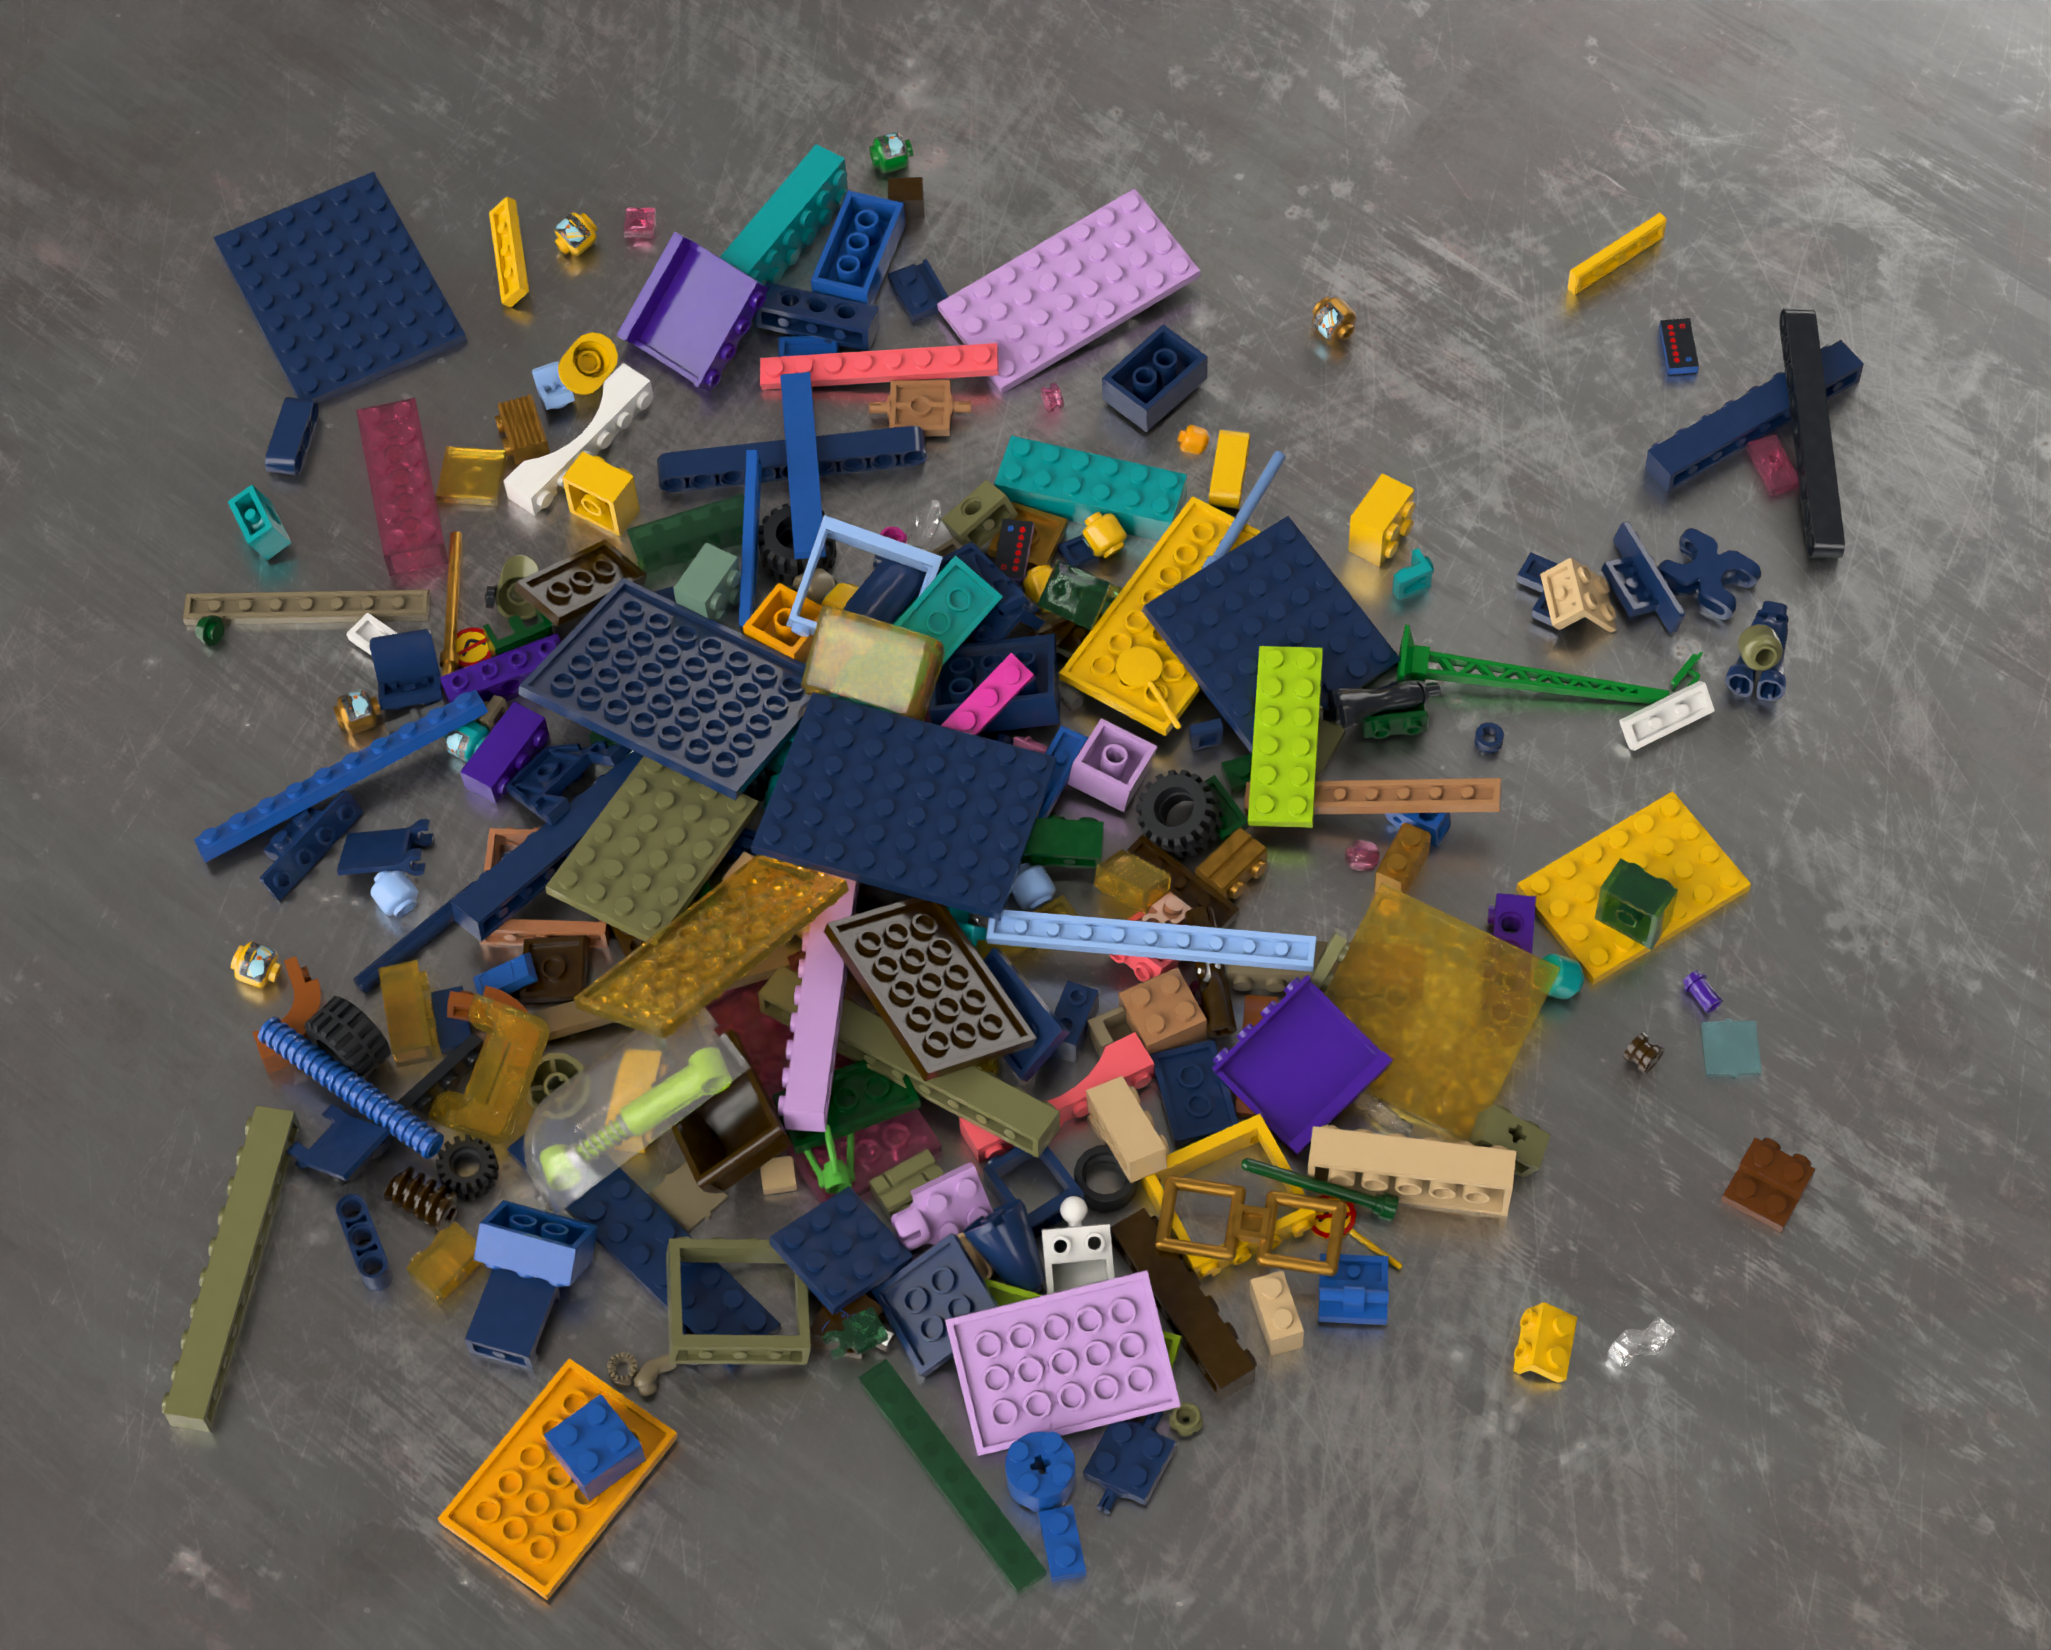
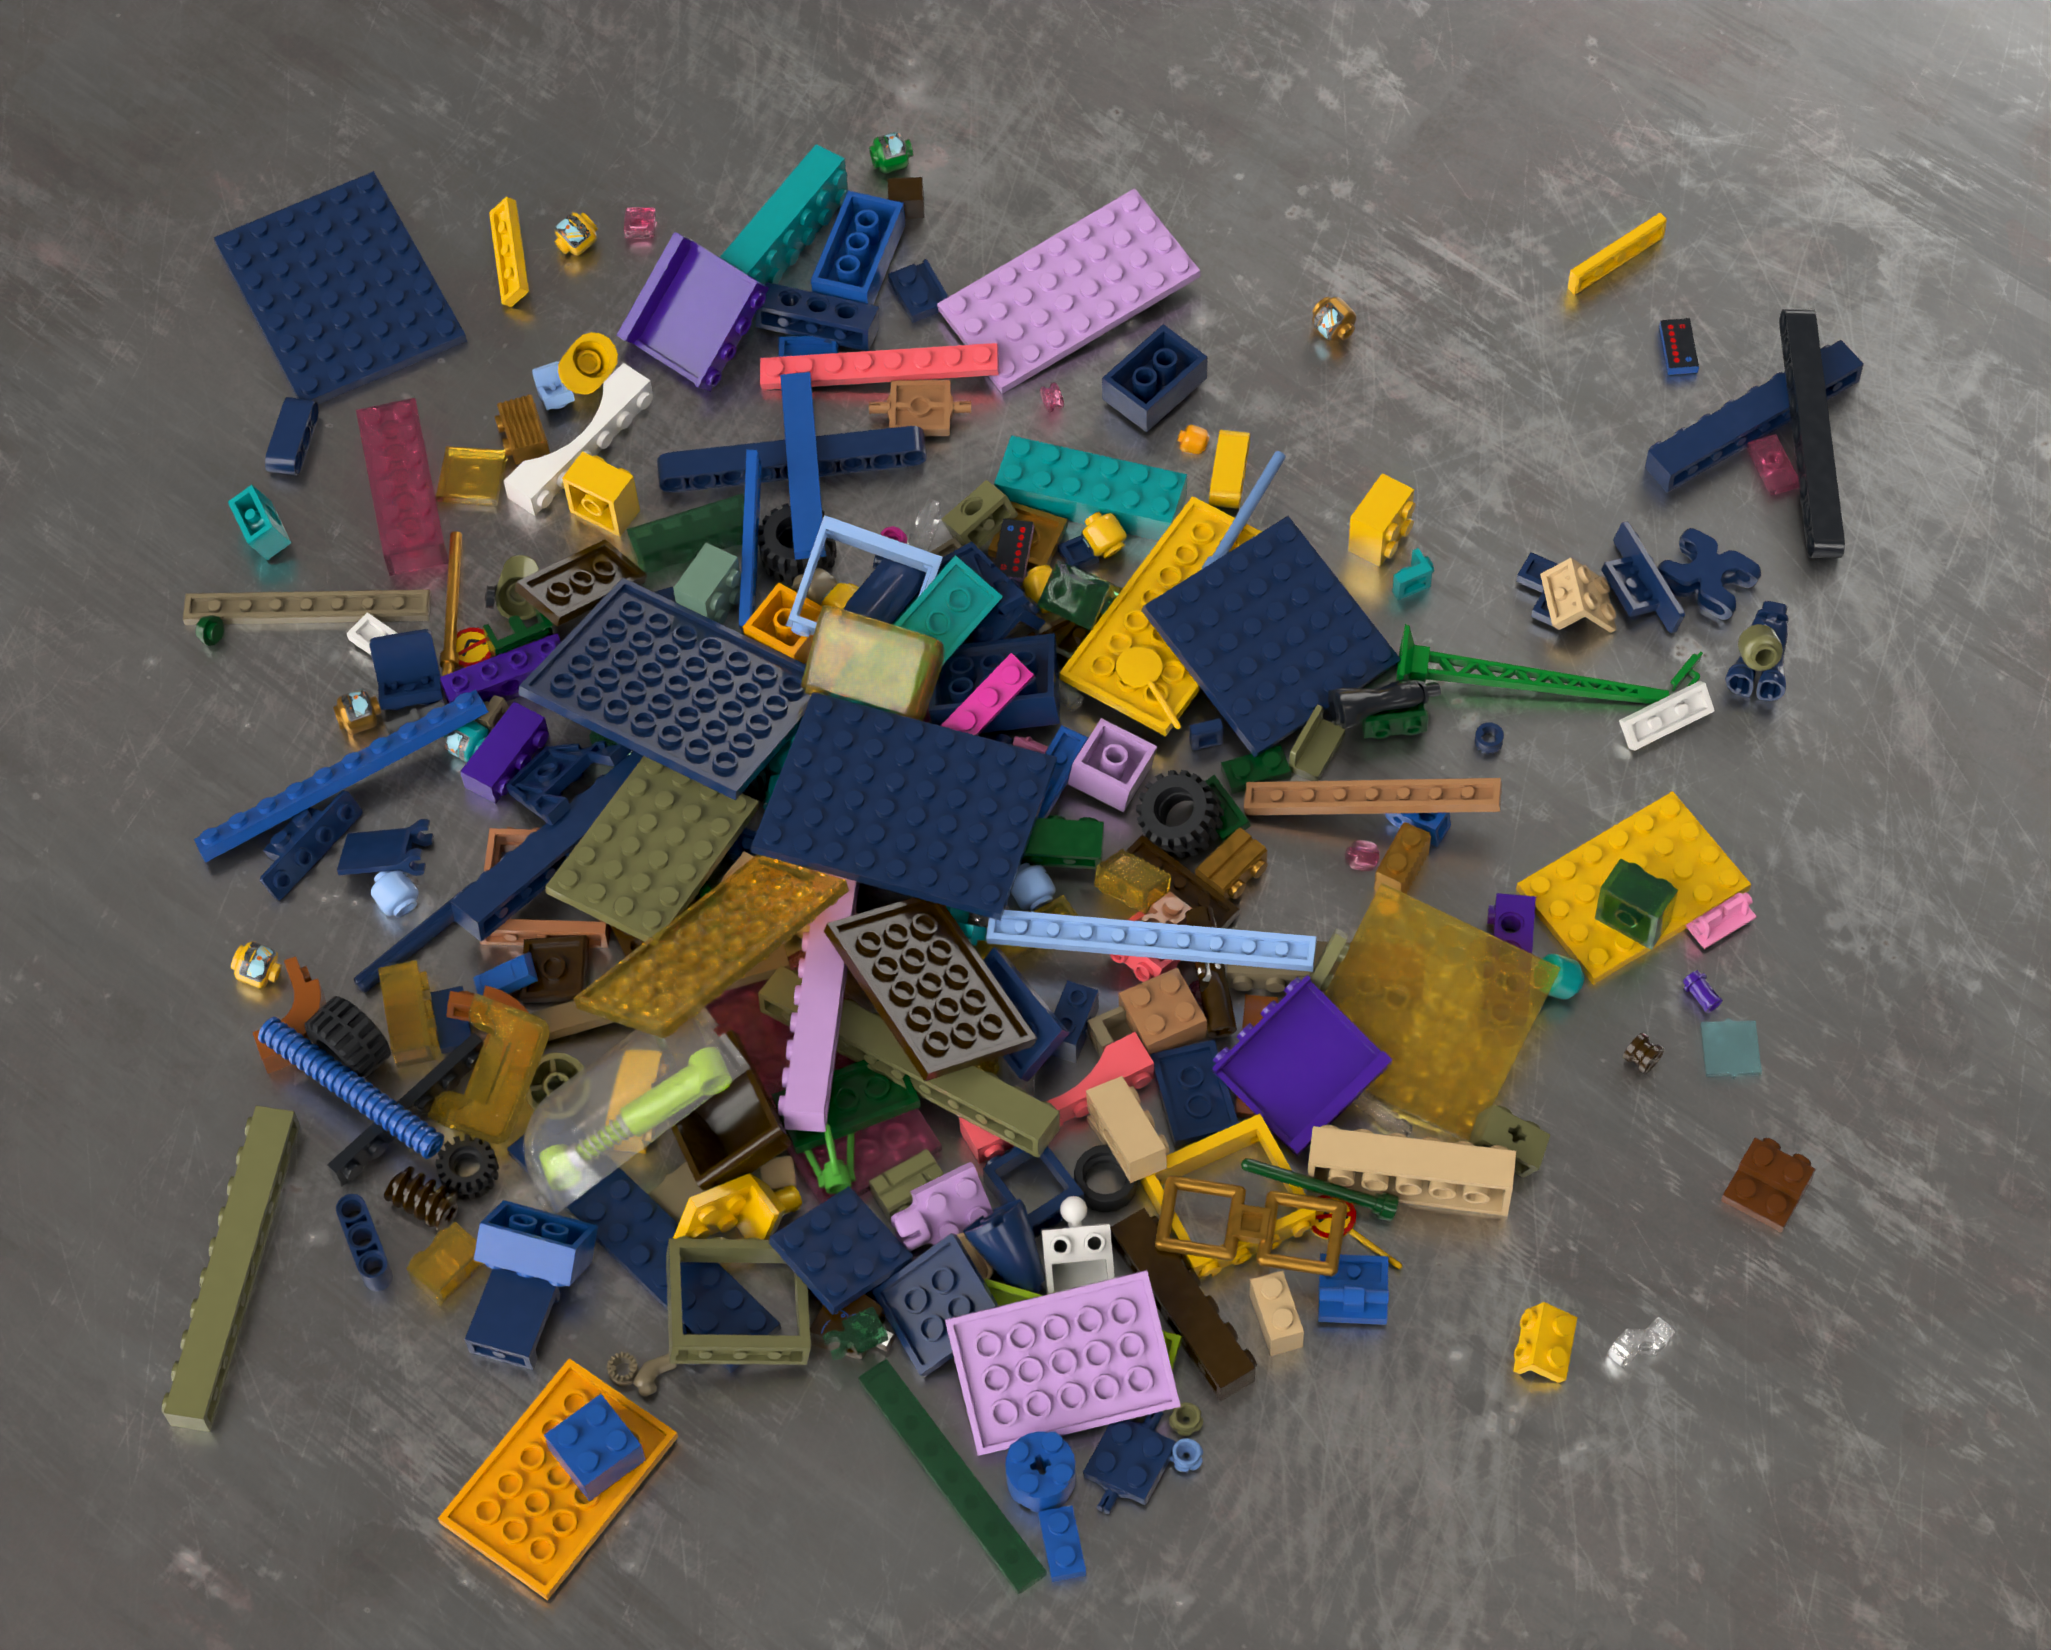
(341, 1146): dark blue flag -> none
(738, 1203): none -> yellow plate
(1193, 1449): none -> medium blue plate
(1285, 737): lime plate -> none
(1722, 920): none -> bright pink hinge

